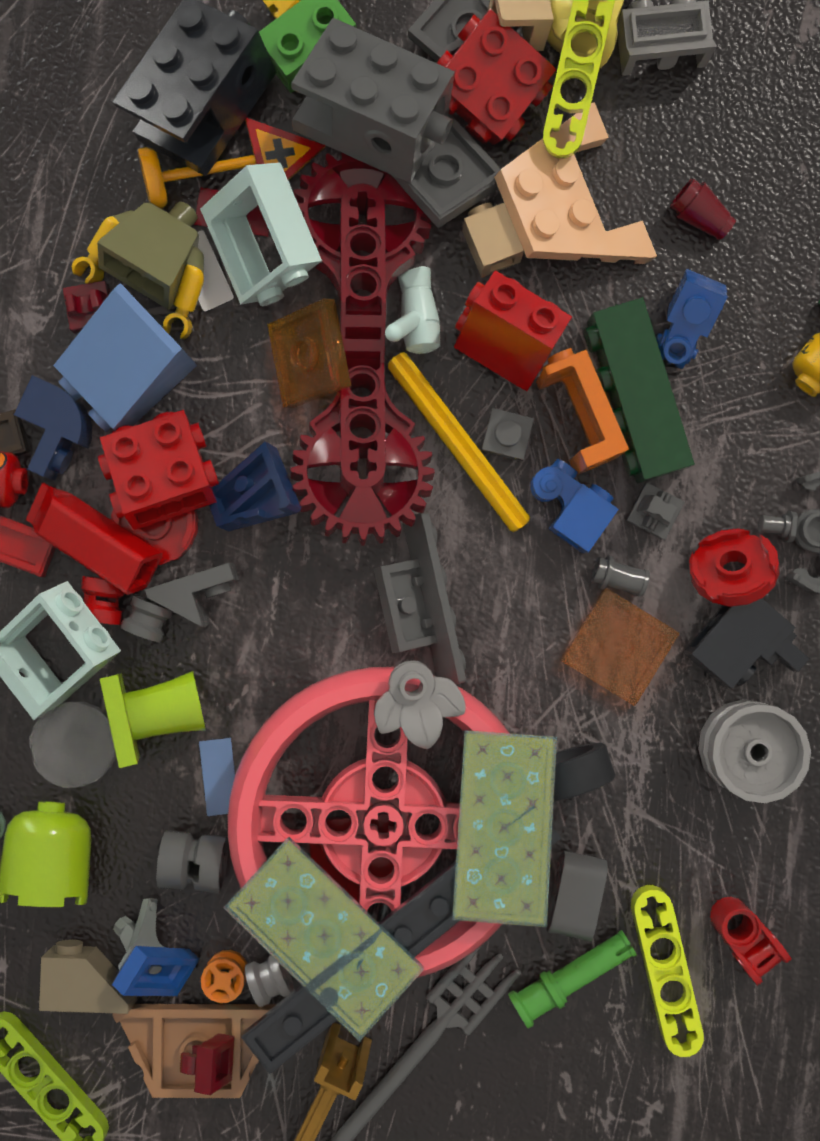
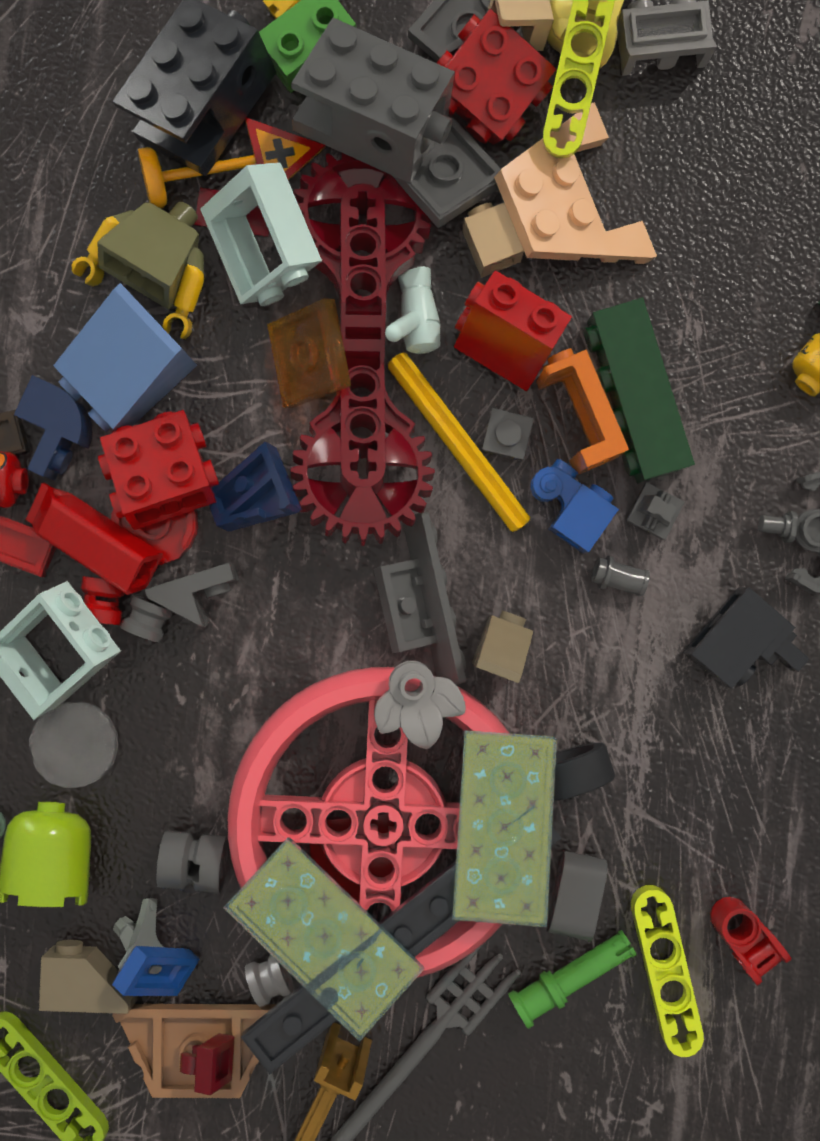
(83, 302): dark red tile -> none
(149, 712): lime plant -> none
(215, 286): white sticker -> none
(217, 774): medium blue sticker -> none
(219, 984): orange wheel -> none
(504, 646): none -> dark tan slope
(619, 646): clear orange tile -> none
(691, 314): blue brick -> none
(703, 209): dark red cone -> none
(738, 586): red tile -> none
(780, 754): light grey wheel -> none

